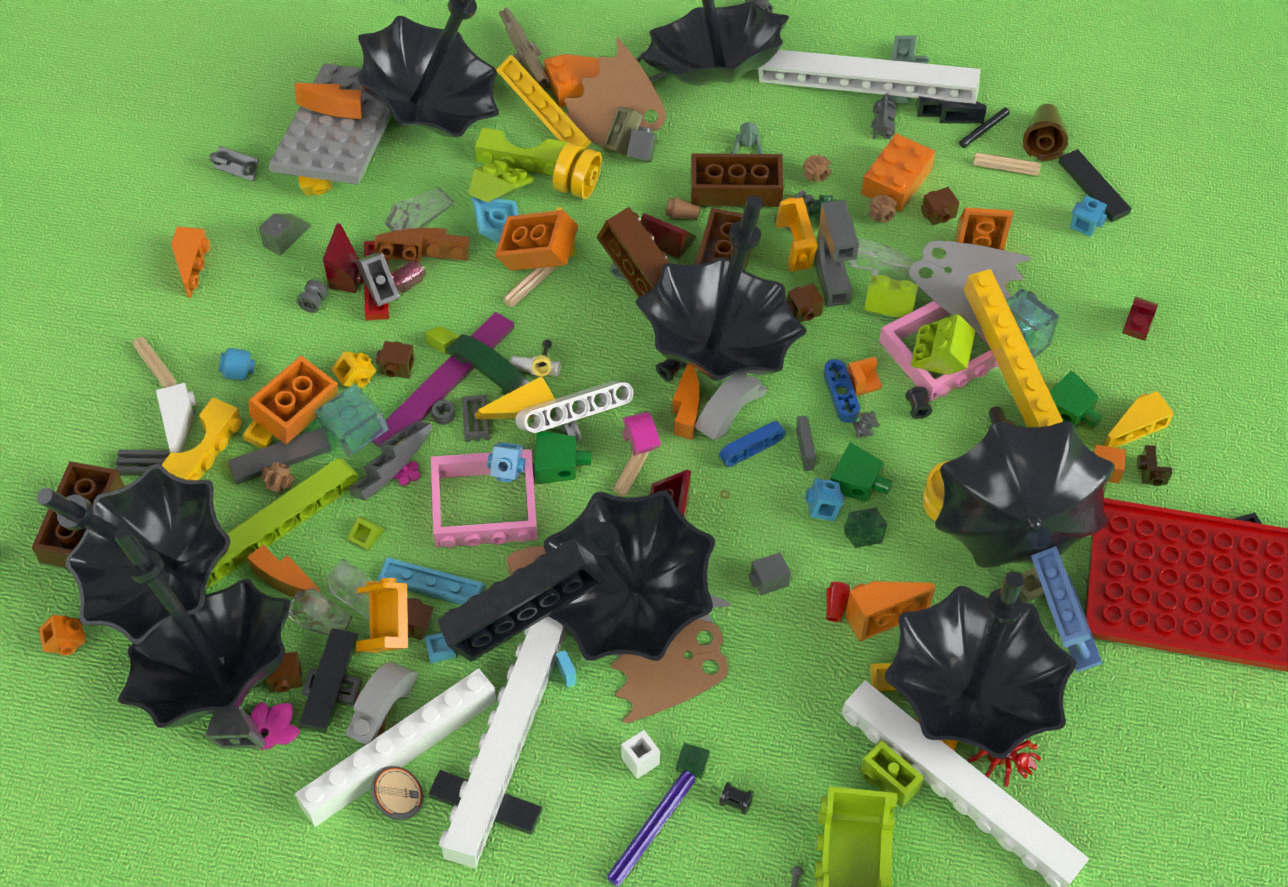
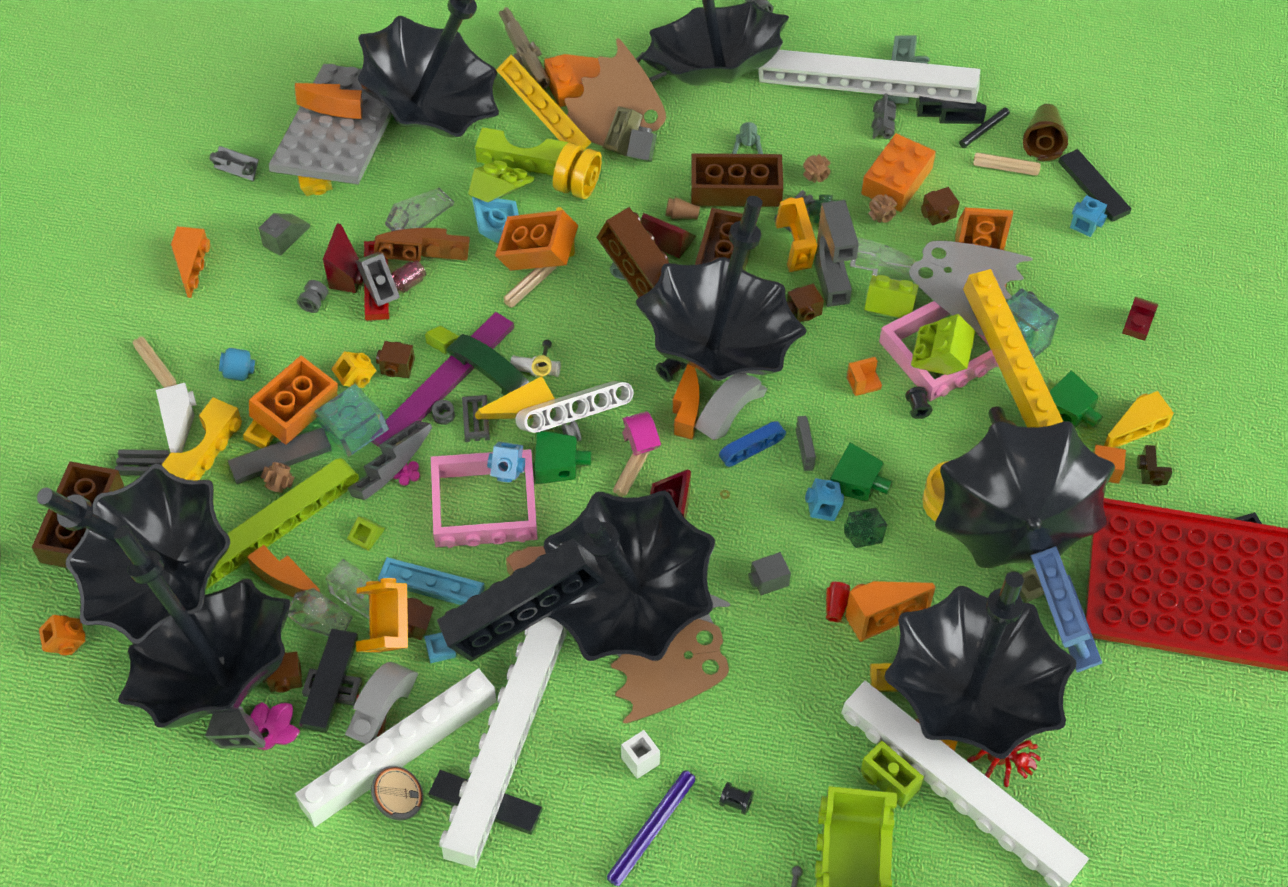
(566, 668): medium azure tile -> none
(693, 760): clear green plate -> none
(837, 399): blue beam -> none
(866, 423): dark grey wheel -> none

